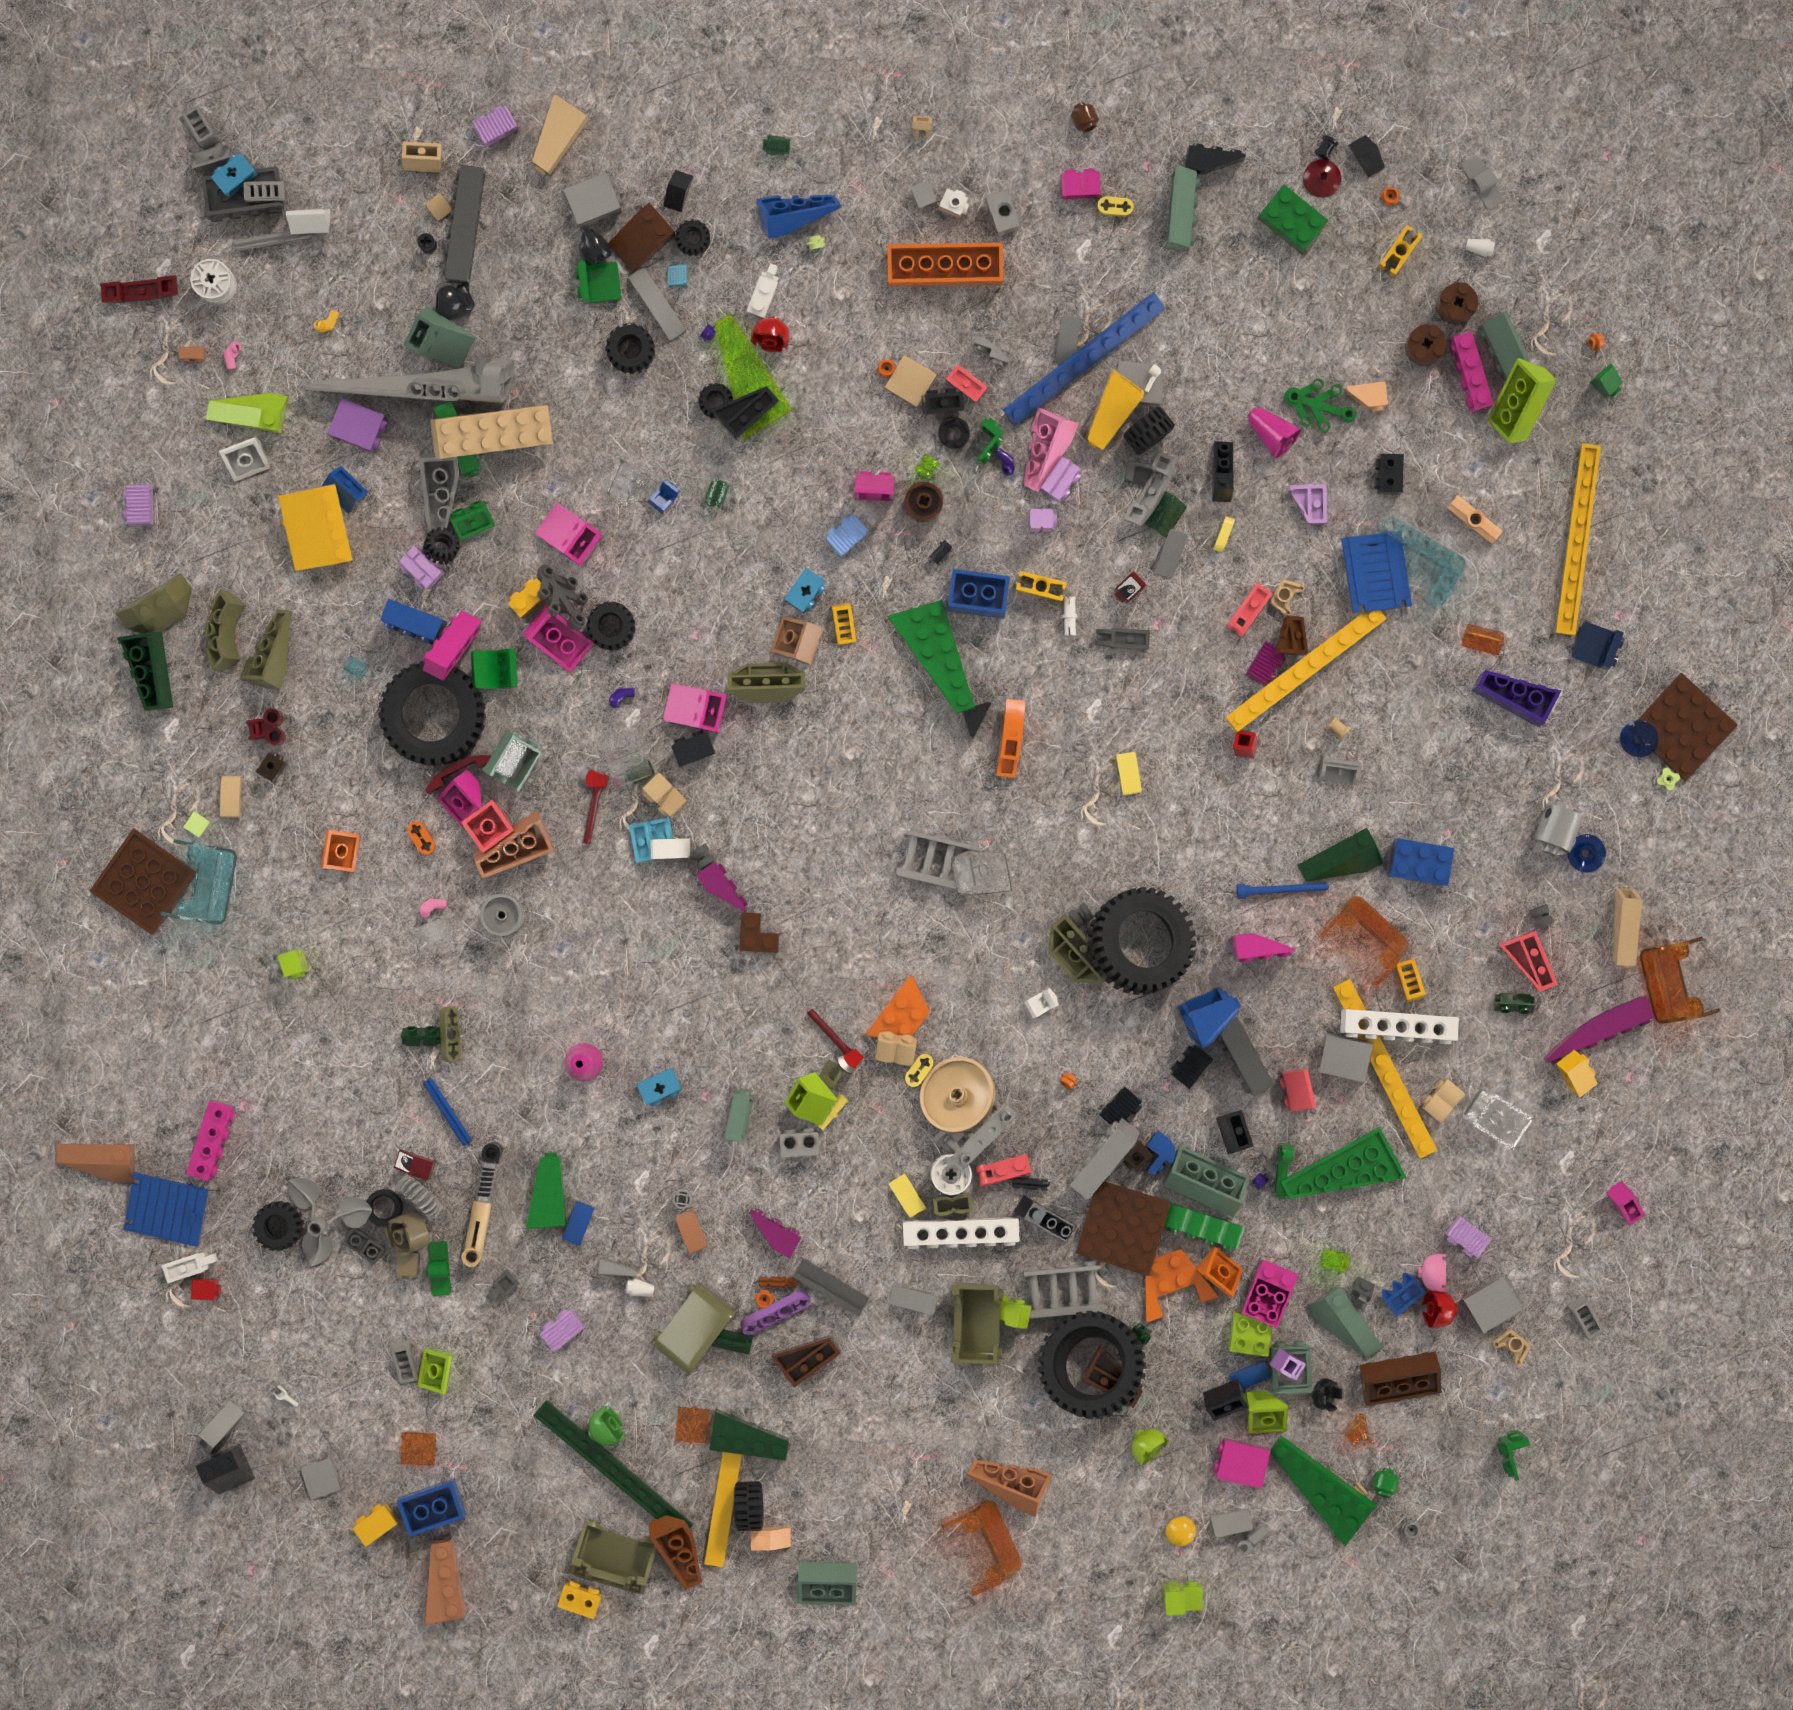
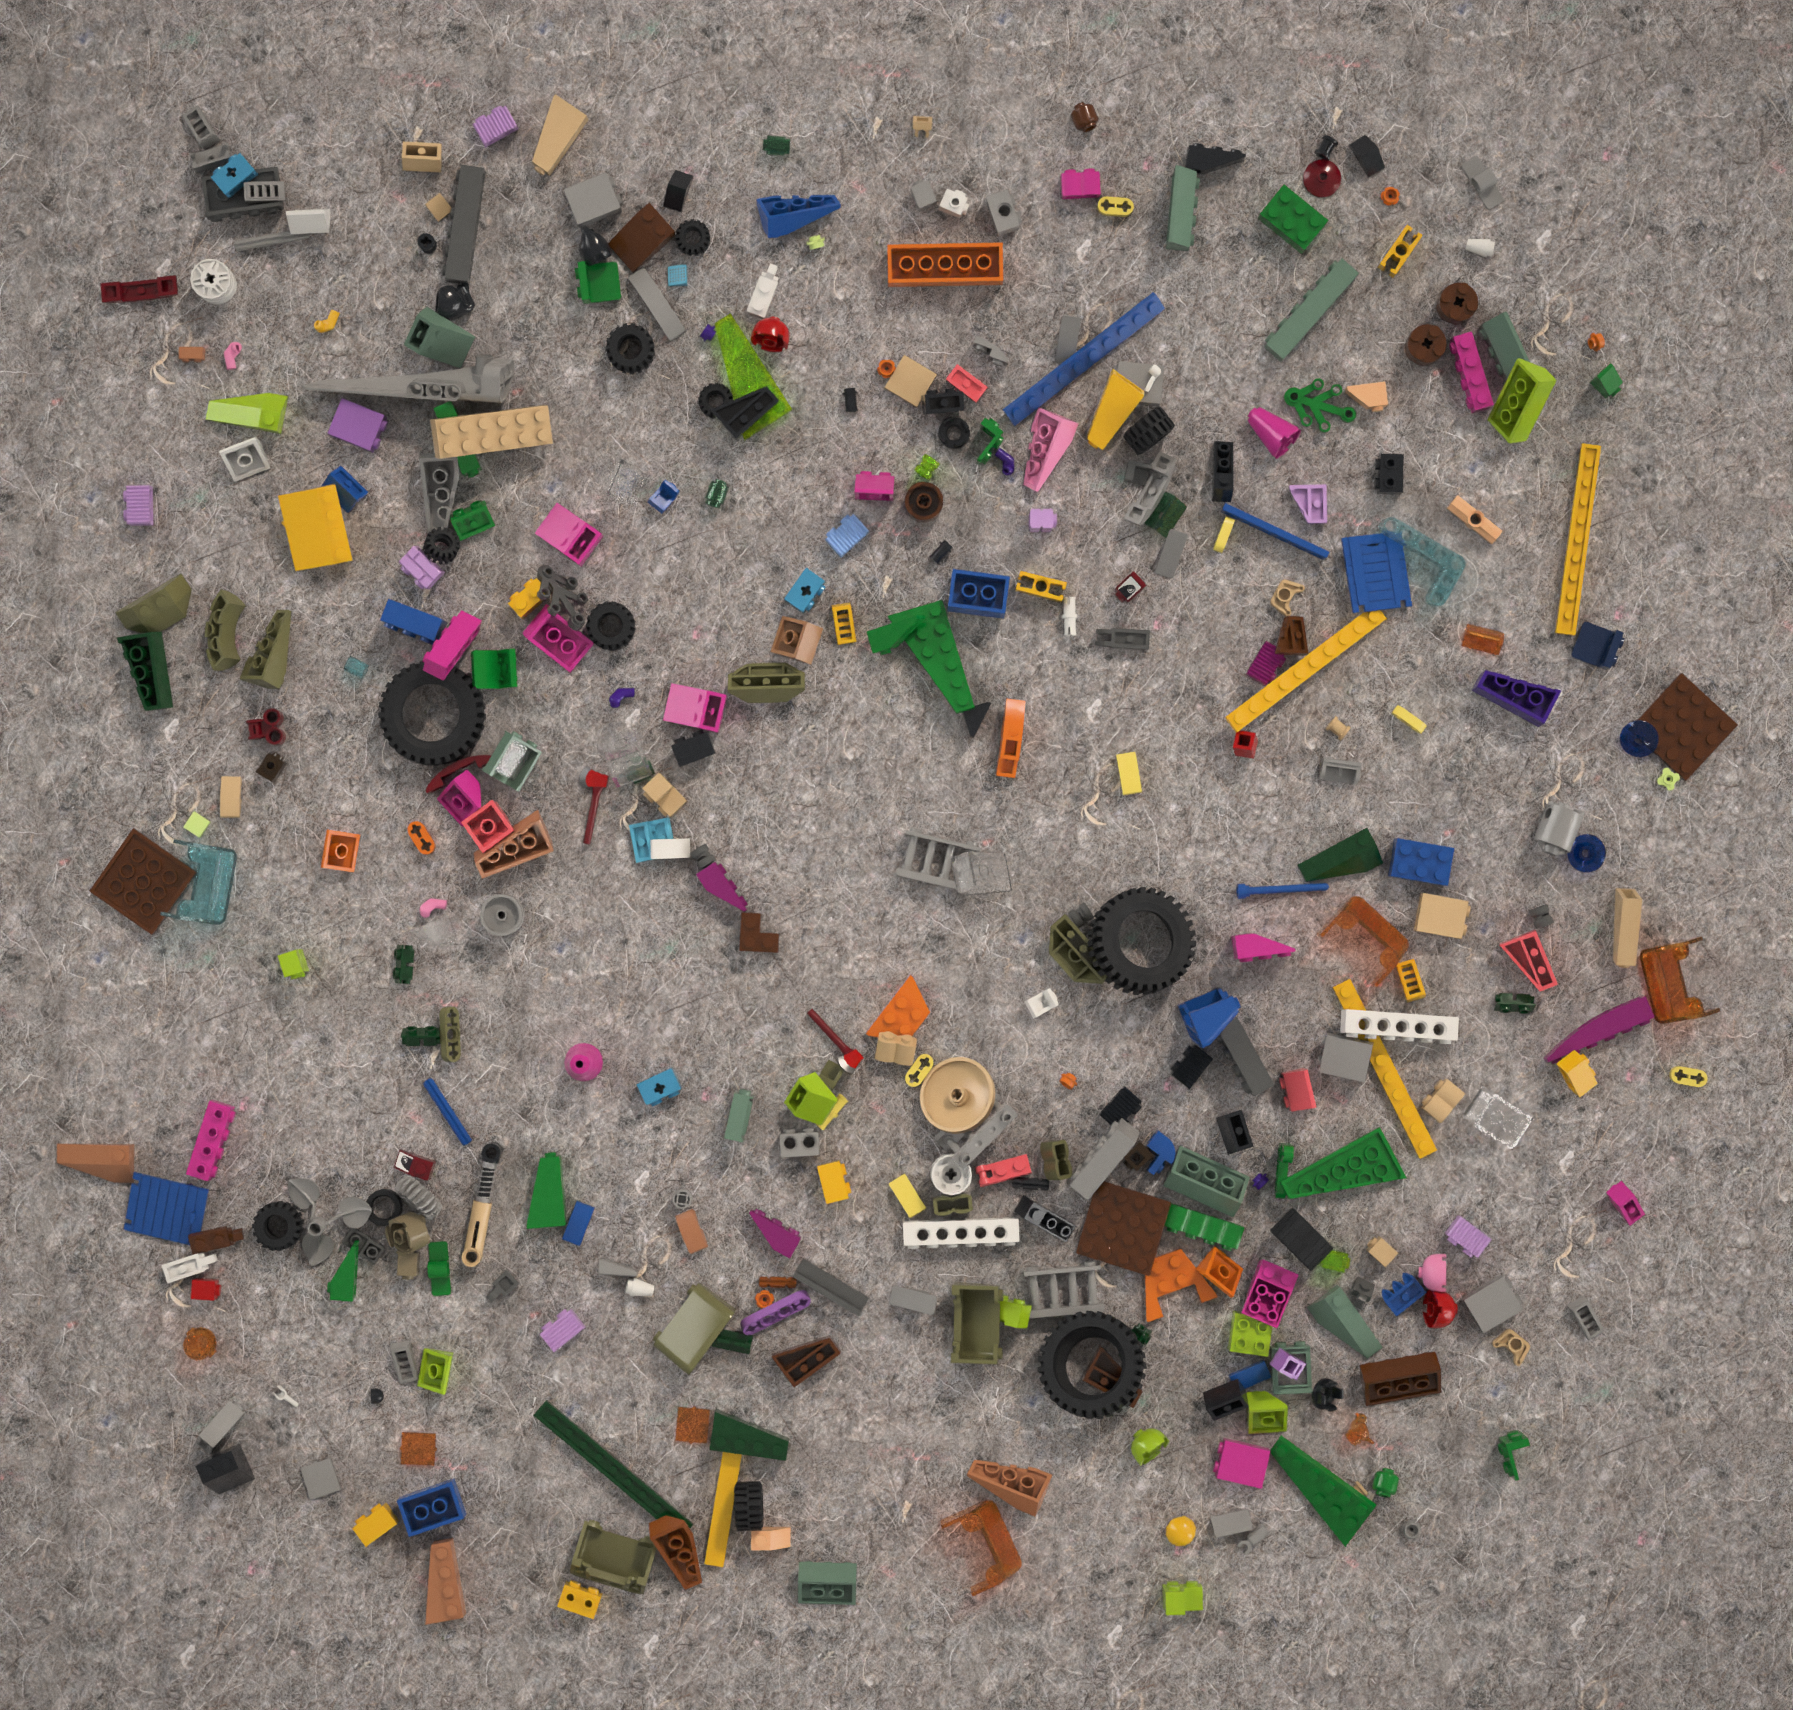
(199, 1343): none -> clear orange cap
(214, 1239): none -> reddish brown hinge
(344, 1282): none -> green slope
(376, 1396): none -> black hinge
(402, 957): none -> dark green hinge
(605, 1427): bright green cylinder -> none
(833, 1181): none -> yellow brick
(850, 399): none -> black pin
(892, 635): none -> green slope
(1056, 1163): none -> olive brick
(1060, 480): lavender brick -> none
(1249, 609): coral plate -> none
(1274, 531): none -> blue tile
(1301, 1239): none -> black tyre
(1311, 310): none -> sand green brick
(1381, 1250): none -> tan brick
(1409, 719): none -> light yellow beam
(1441, 916): none -> tan panel
(1687, 1081): none -> light yellow beam

